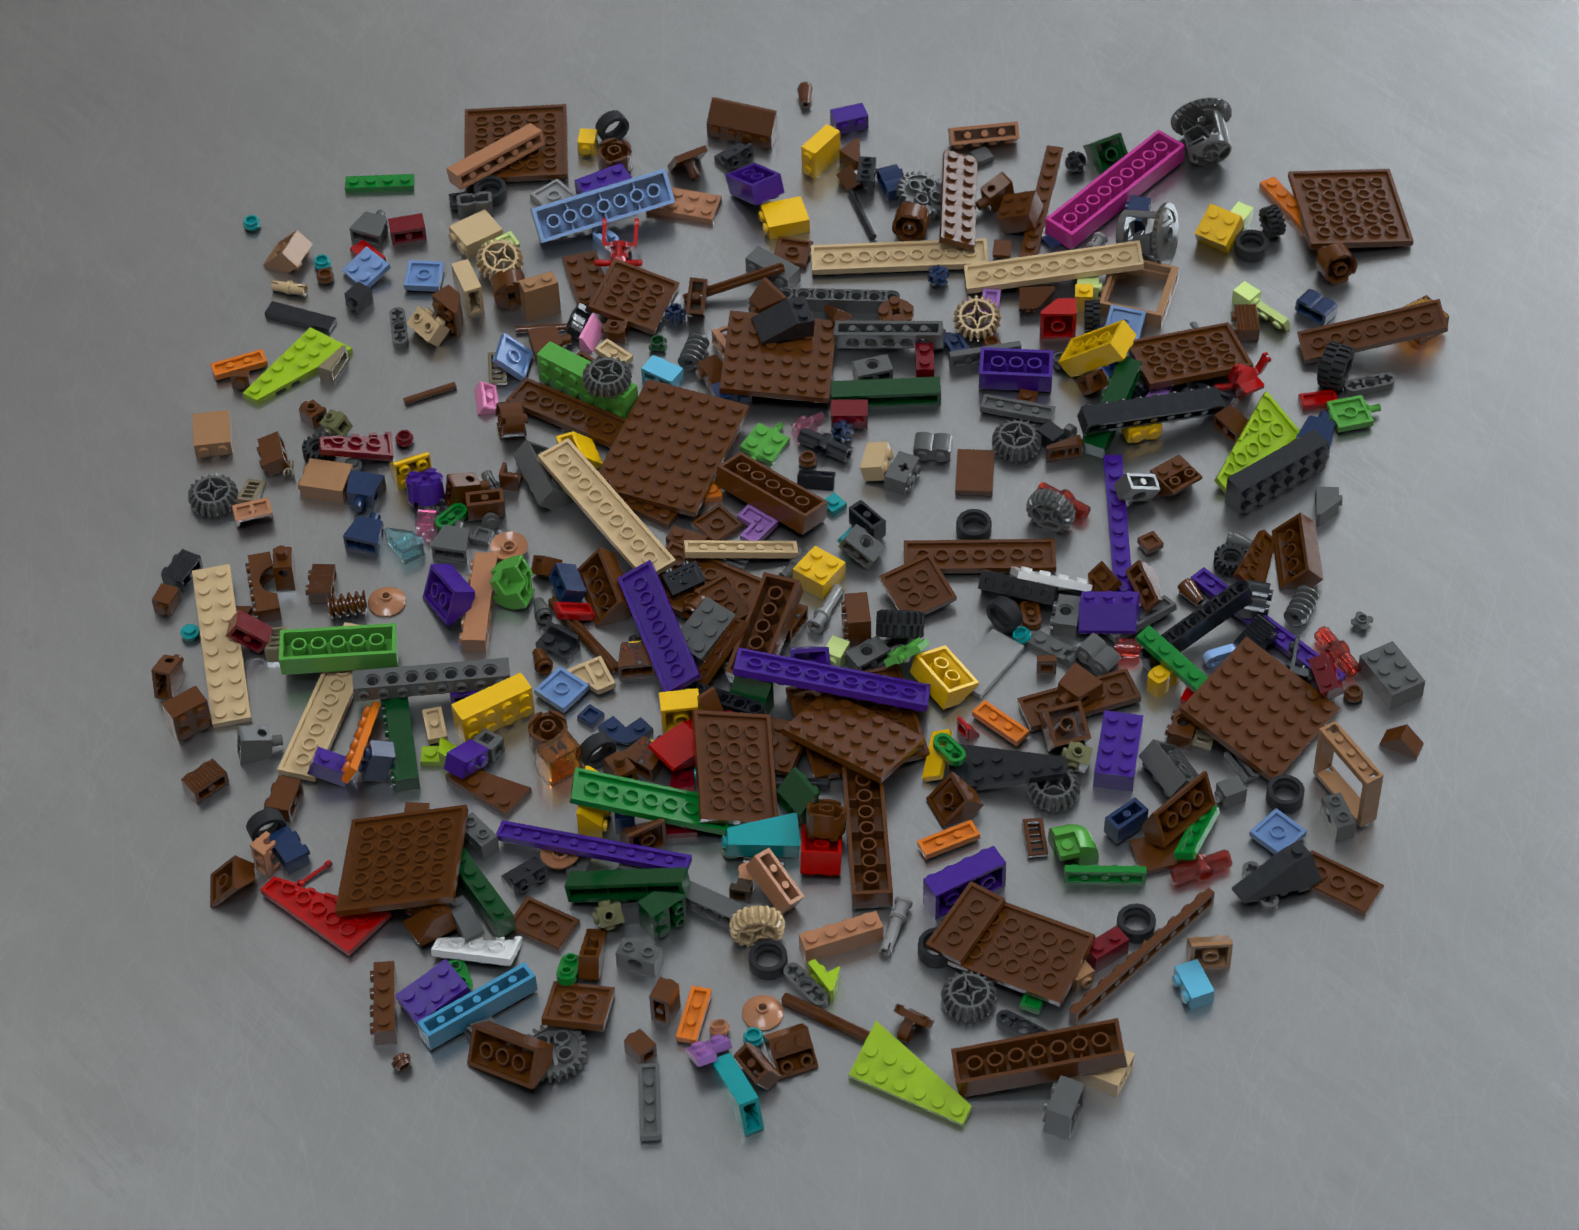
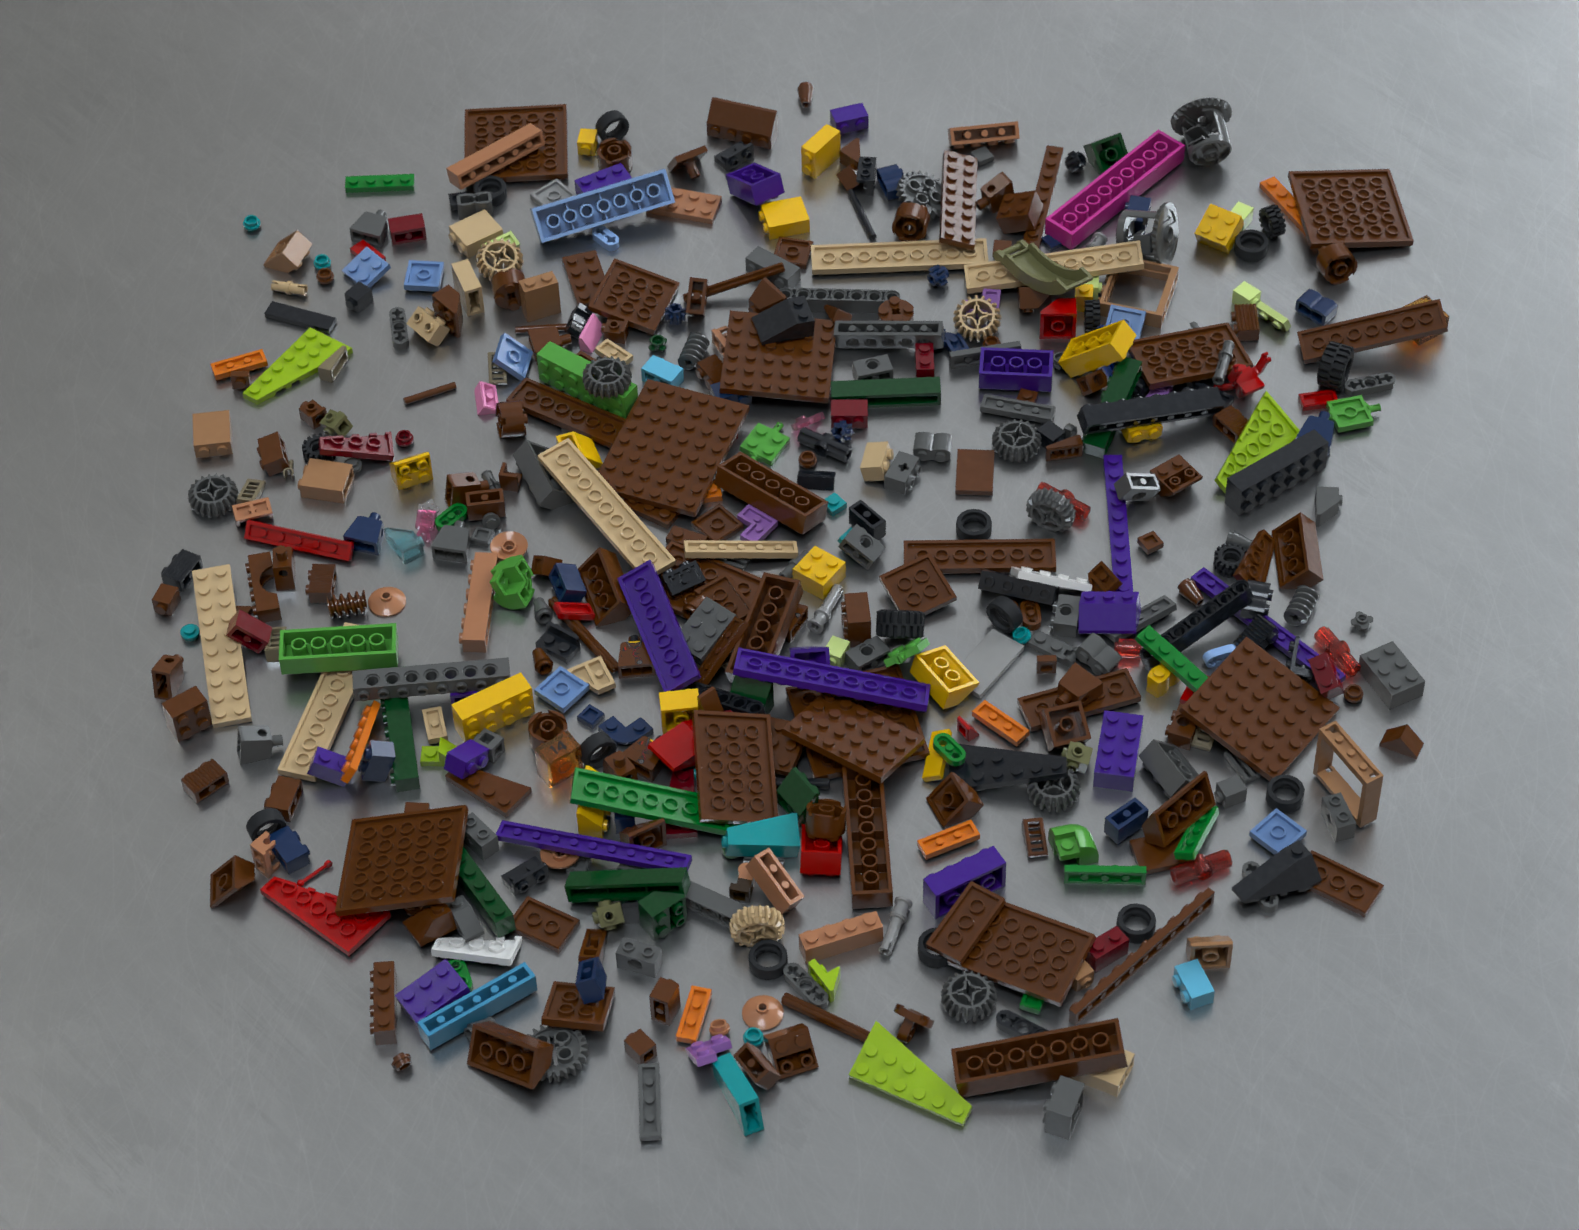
(299, 540): none -> red plate
(364, 489): dark blue torso -> none
(425, 487): dark purple brick -> none
(447, 592): dark purple slope -> none
(567, 970): green plate -> none
(591, 980): none -> dark blue brick
(619, 249): red piece -> none
(1039, 271): none -> olive windscreen
(1146, 583): reddish brown slope -> none
(1225, 357): none -> dark grey pin

